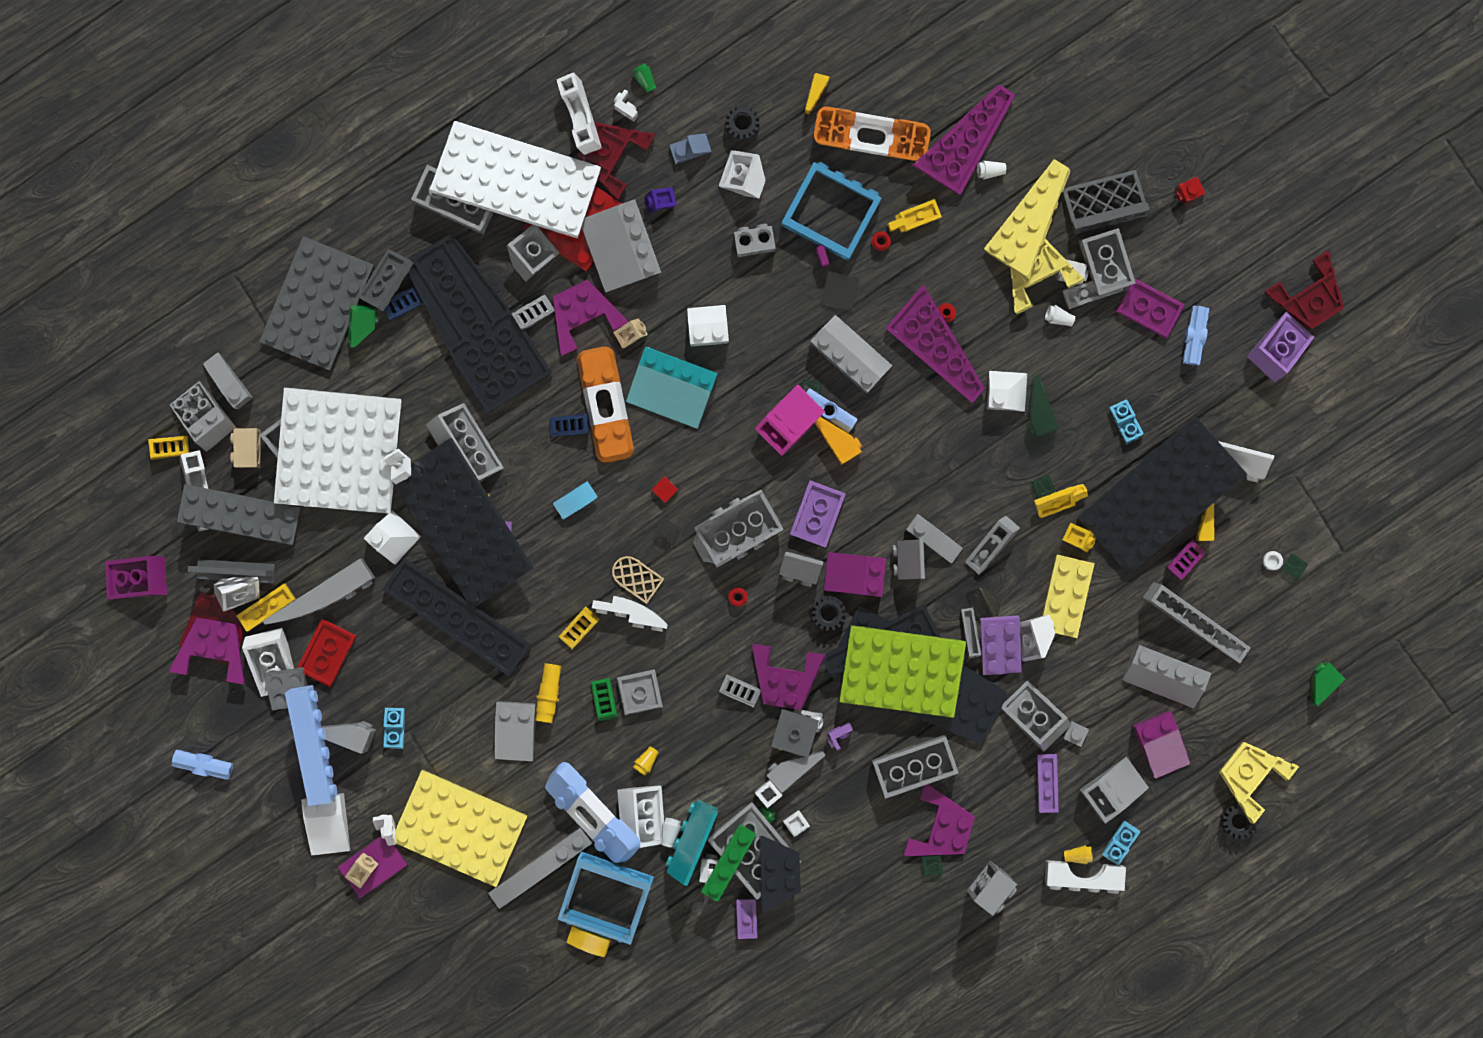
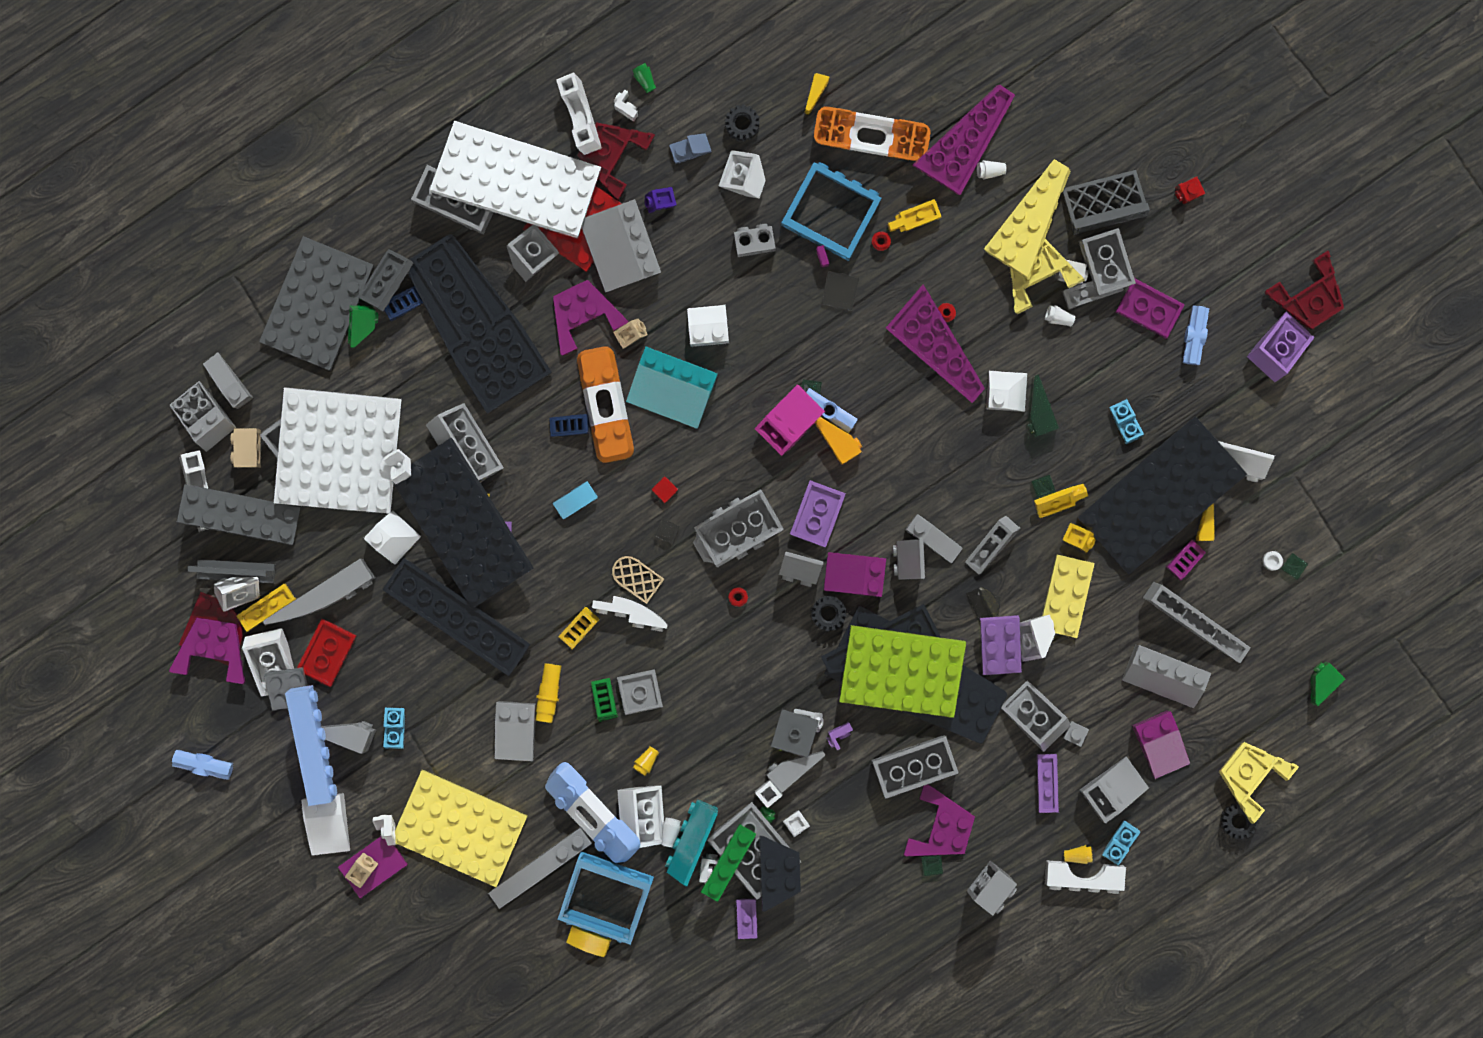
(136, 577): magenta slope -> none
(160, 441): yellow slope -> none
(516, 315): light grey slope -> none
(743, 684): light grey slope -> none
(785, 686): magenta wing -> none
(850, 354): light grey slope -> none
(970, 632): light grey piece -> none

